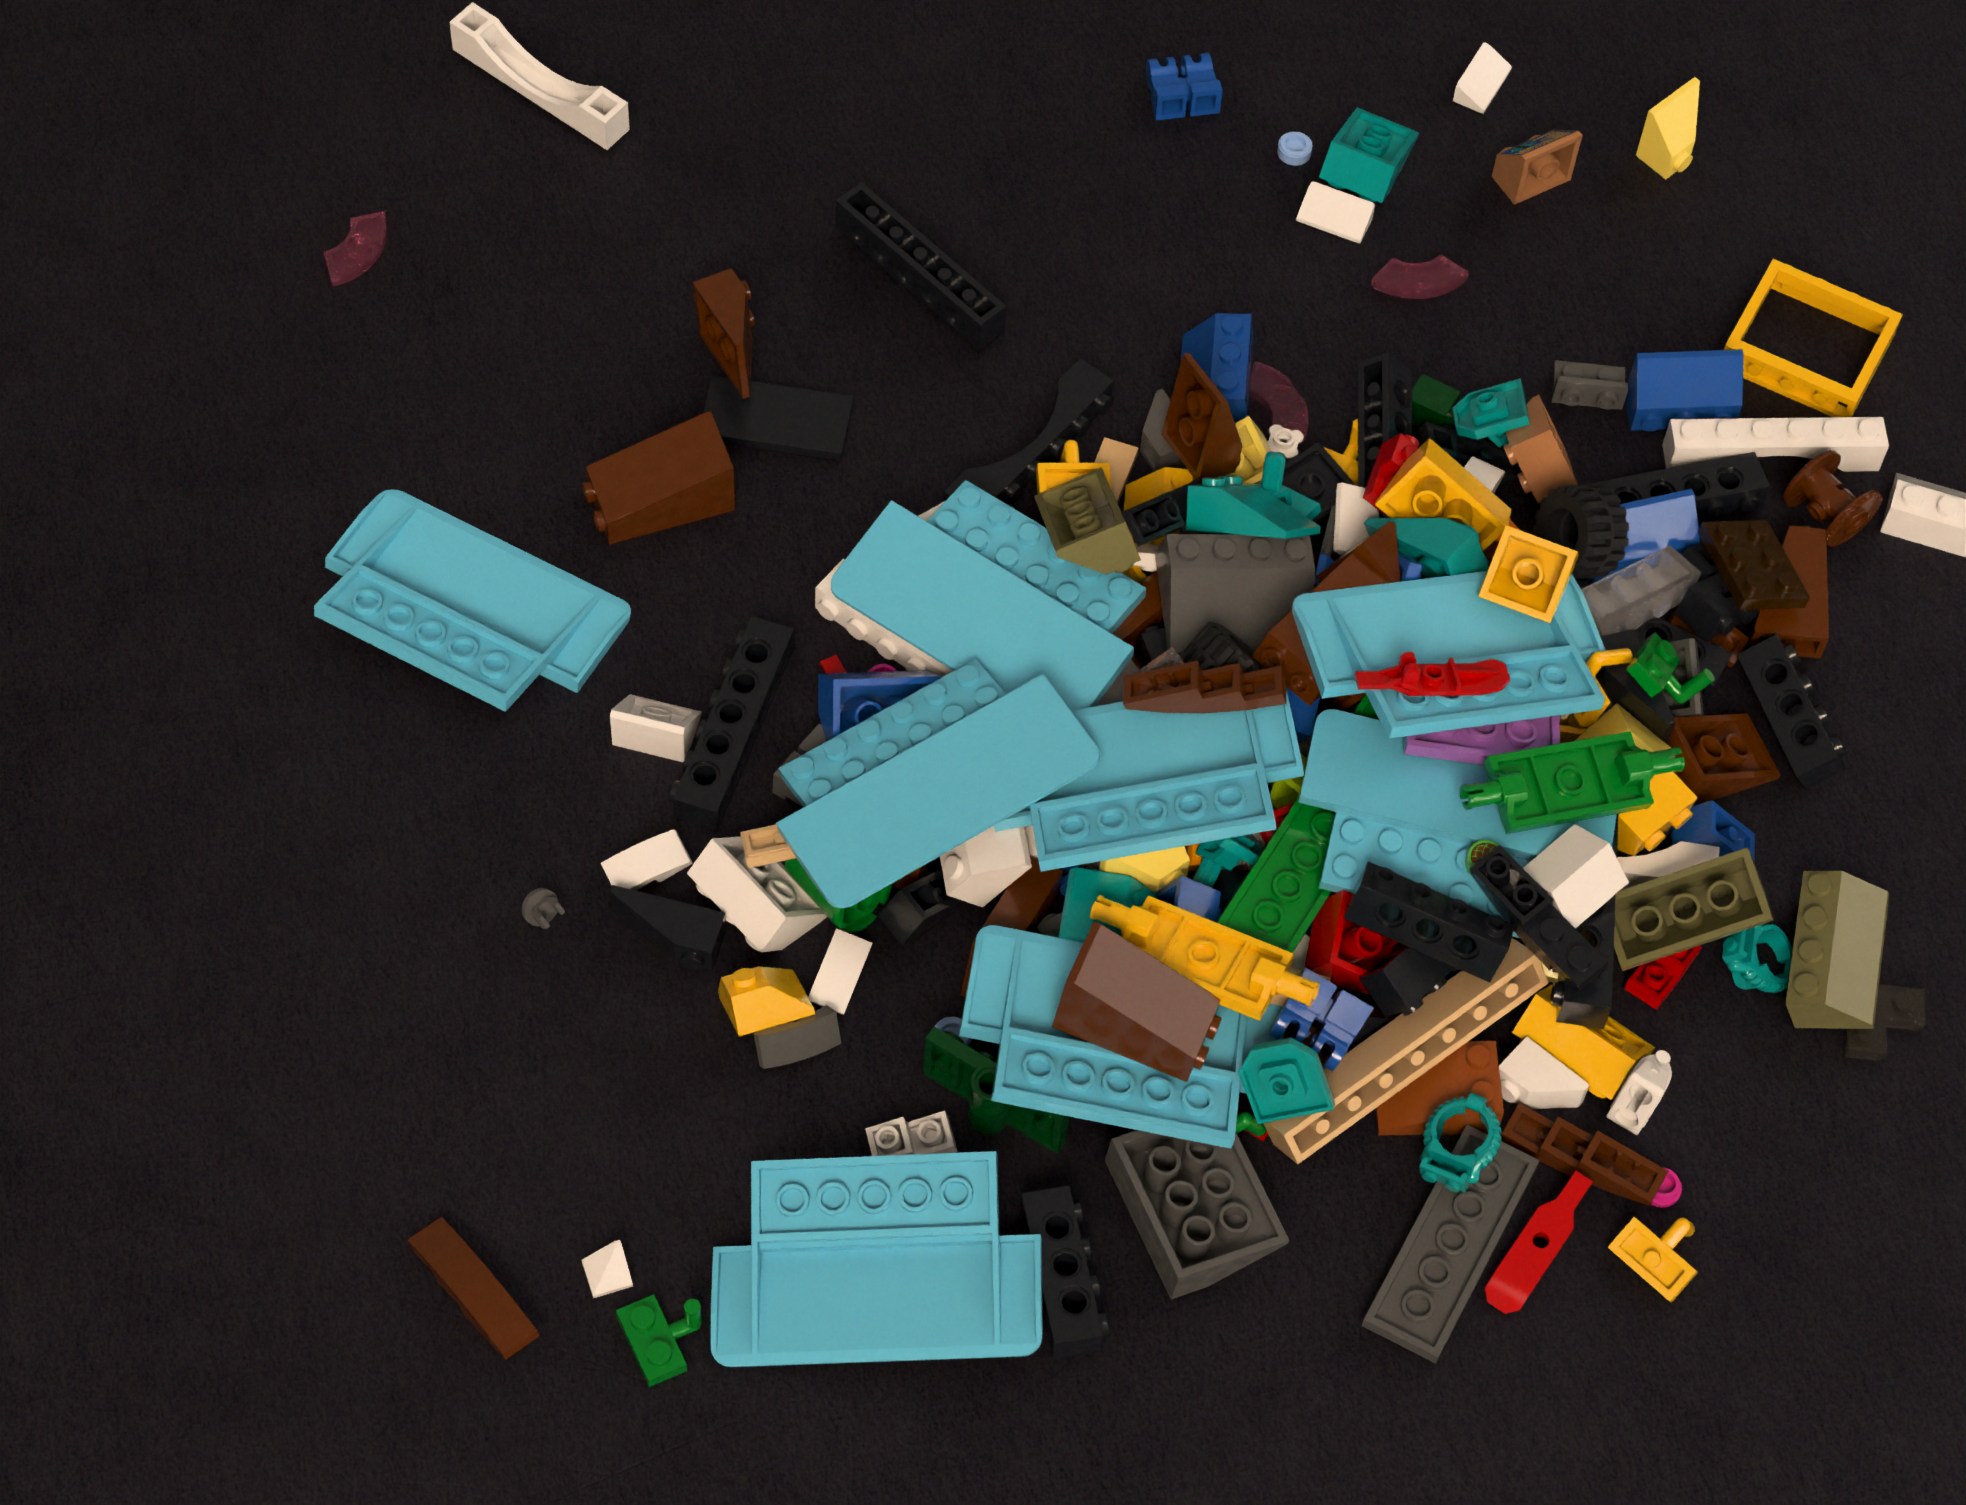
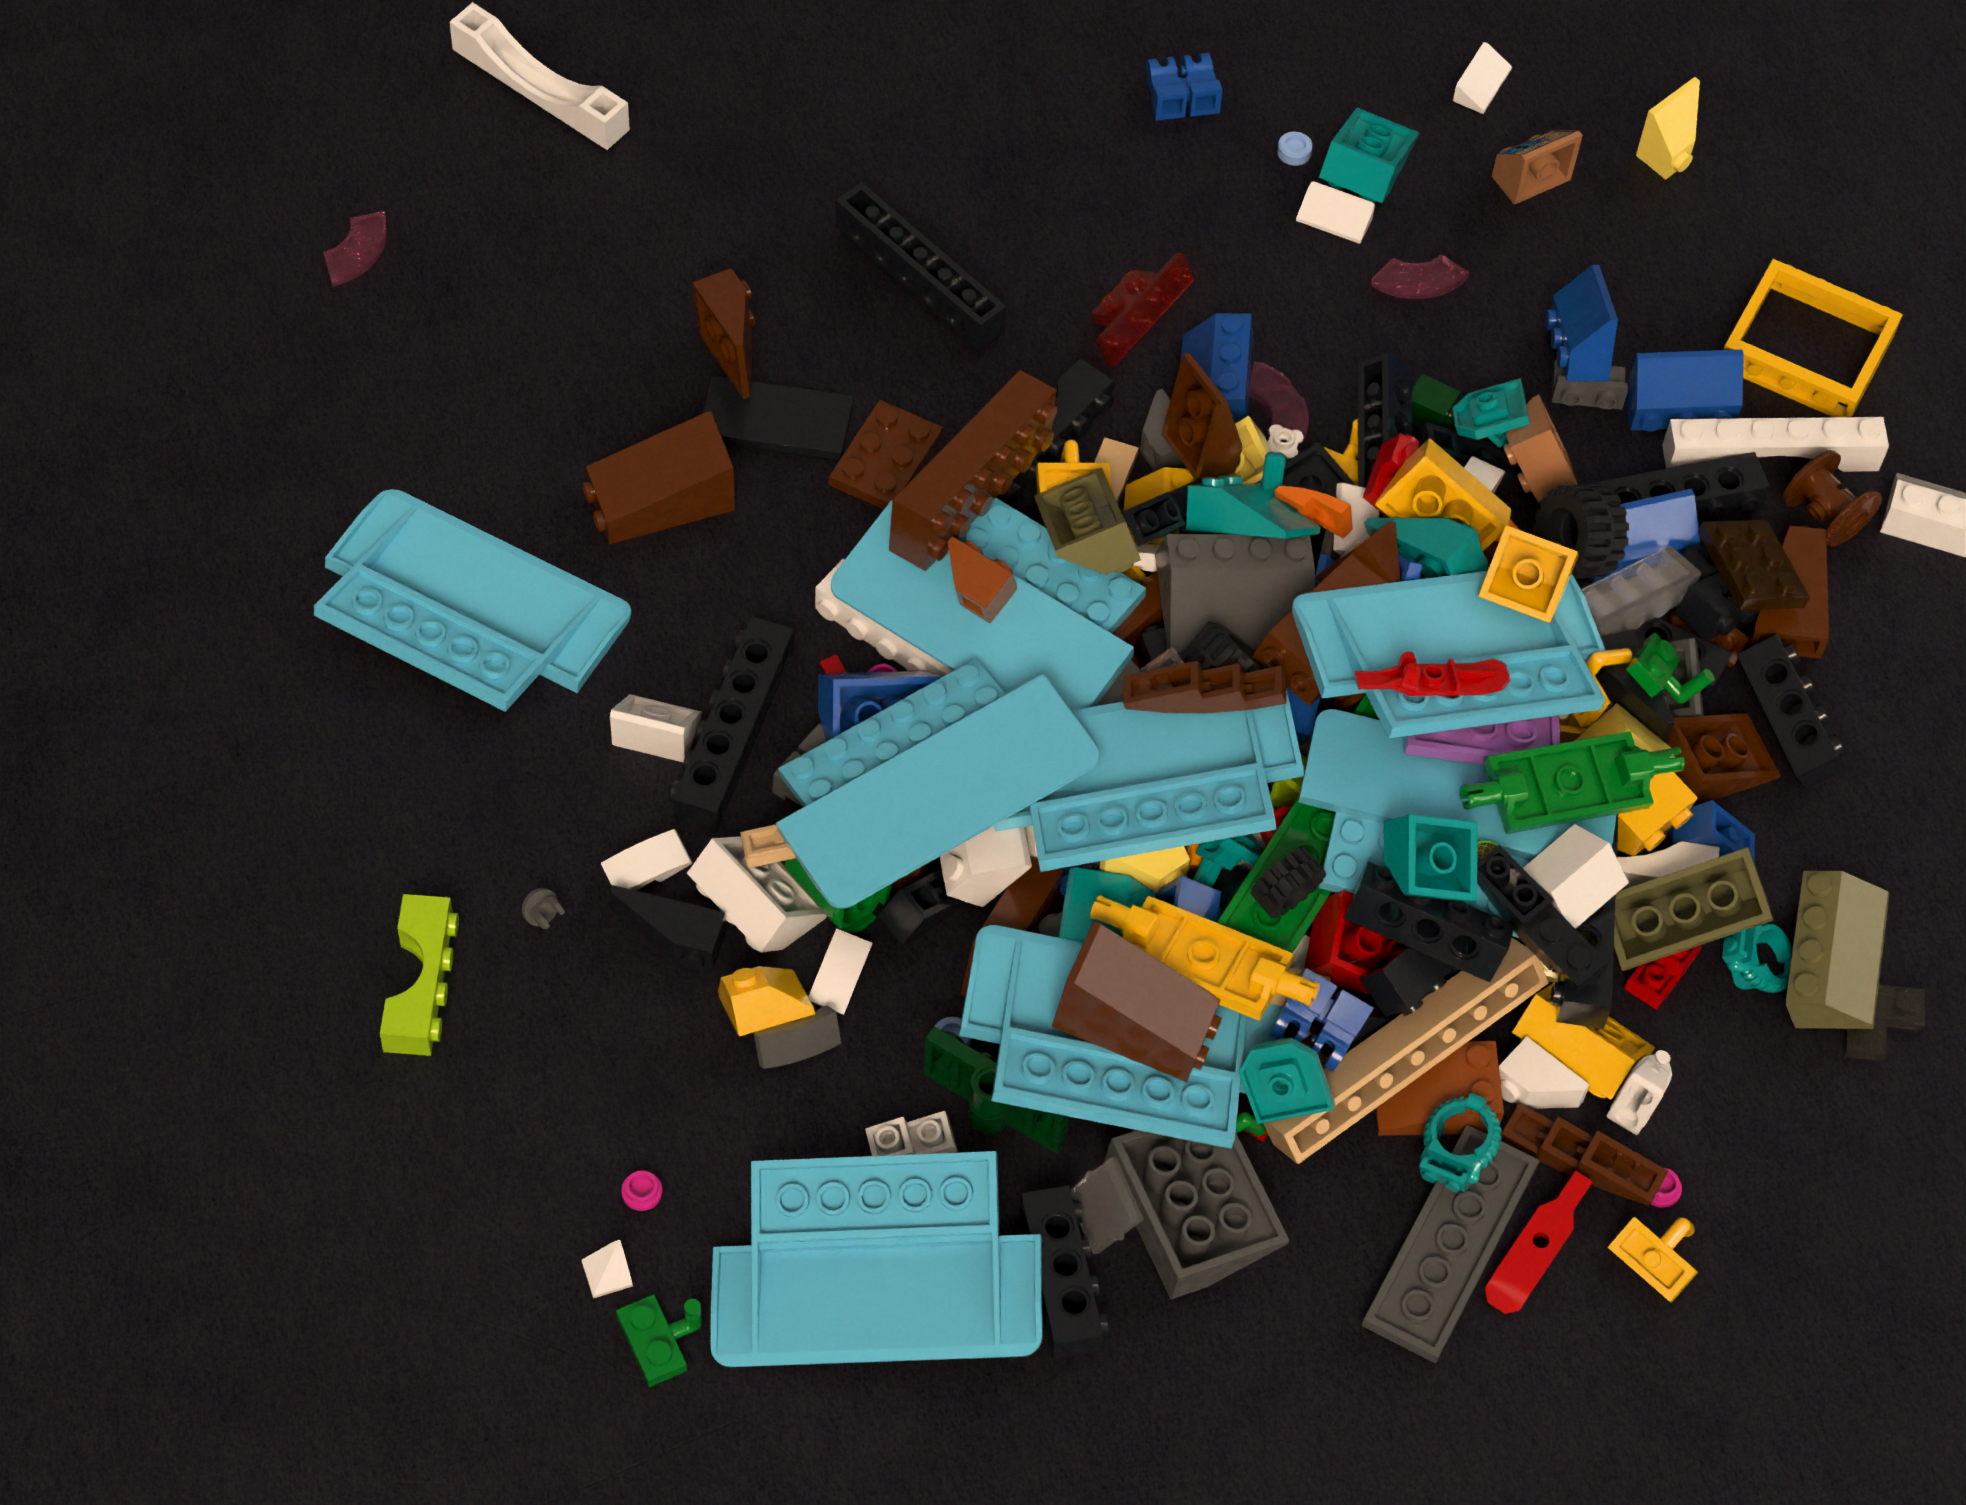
(411, 1017): none -> lime arch
(473, 1288): reddish brown slope -> none
(641, 1190): none -> dark pink plate
(885, 454): none -> reddish brown plate
(972, 470): none -> reddish brown brick
(979, 582): none -> dark orange slope
(1106, 1205): none -> clear piece
(1138, 305): none -> clear red bracket
(1288, 883): none -> black tyre
(1319, 507): none -> orange slope
(1432, 856): none -> teal slope
(1583, 327): none -> blue slope

